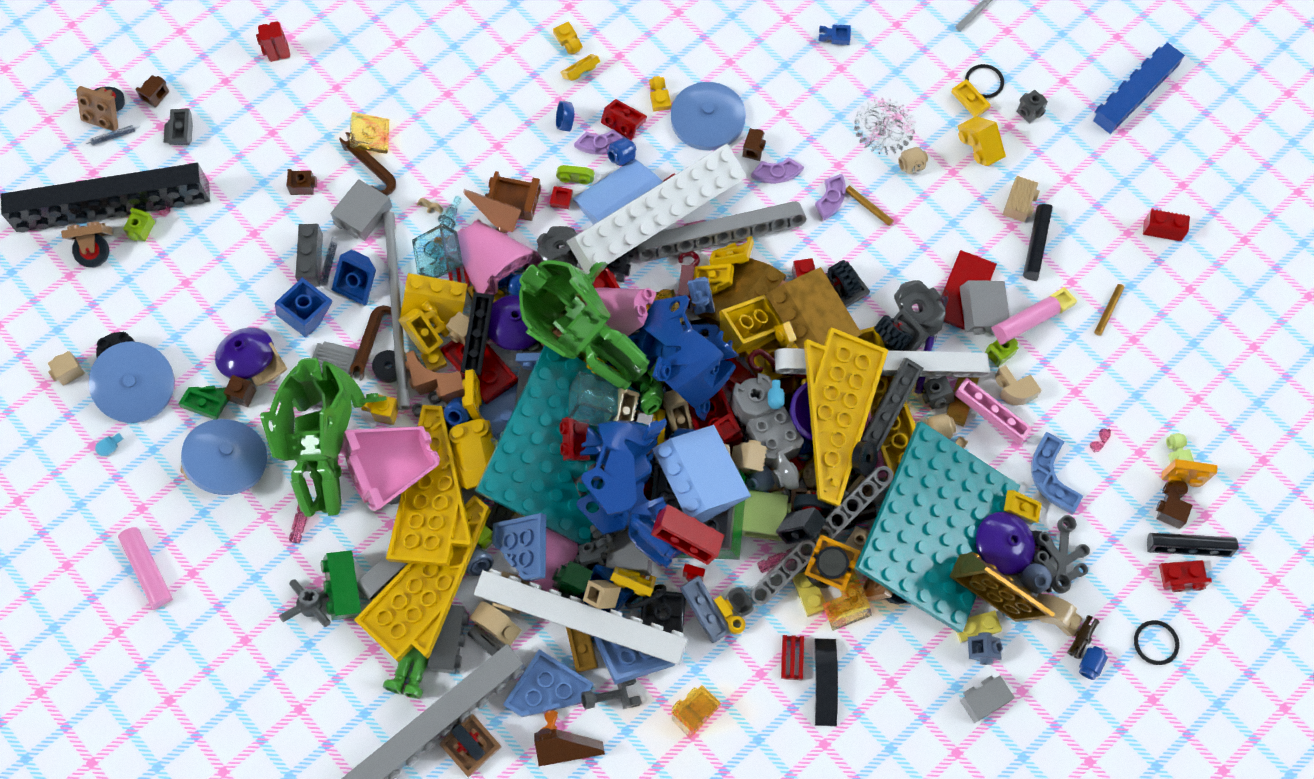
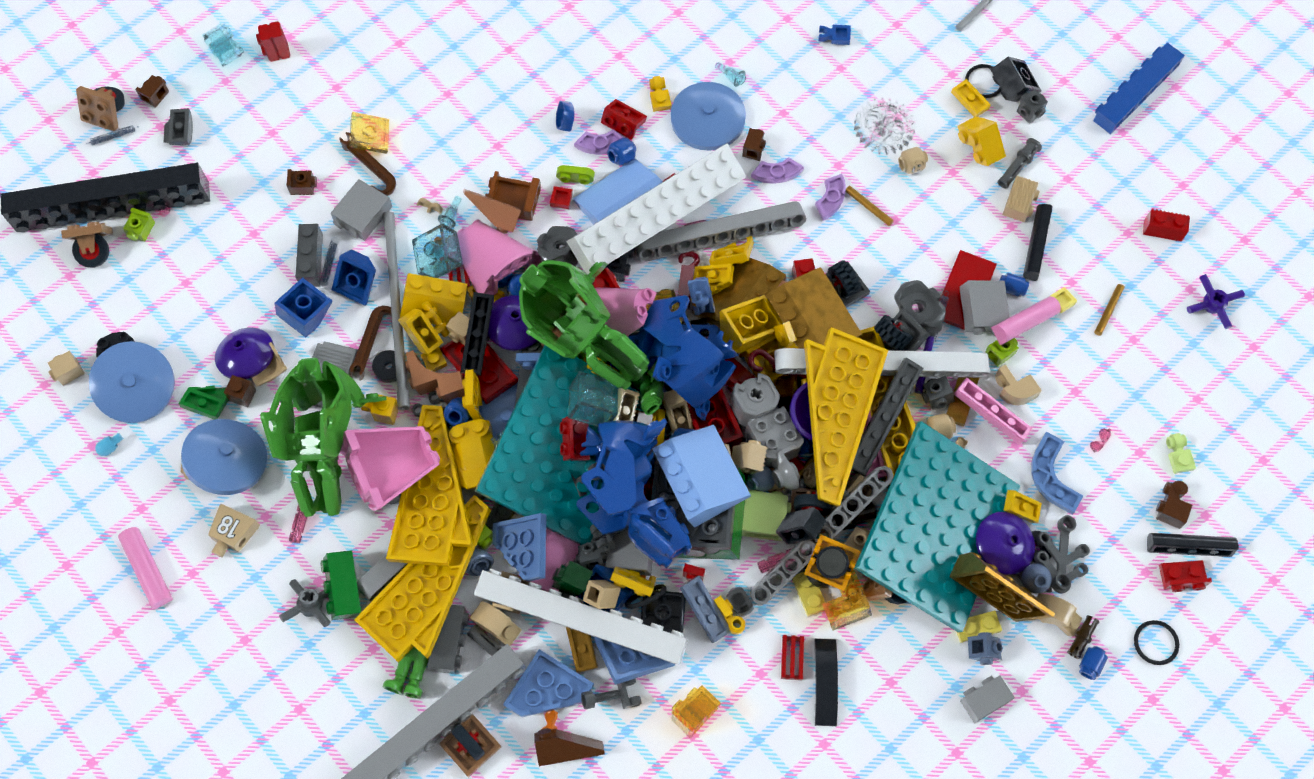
(222, 45): none -> clear light blue brick
(231, 530): none -> tan torso
(568, 37): yellow plate -> none
(585, 64): yellow plate -> none
(687, 534): red brick -> none
(727, 427): red plate -> none
(734, 75): none -> clear light blue cone
(776, 395): medium azure cylinder -> none
(864, 457): black piece -> none
(1014, 78): none -> black slope
(1015, 284): none -> blue brick
(1024, 157): none -> dark grey pin
(1190, 472): light orange plate -> none
(1215, 301): none -> dark purple bar

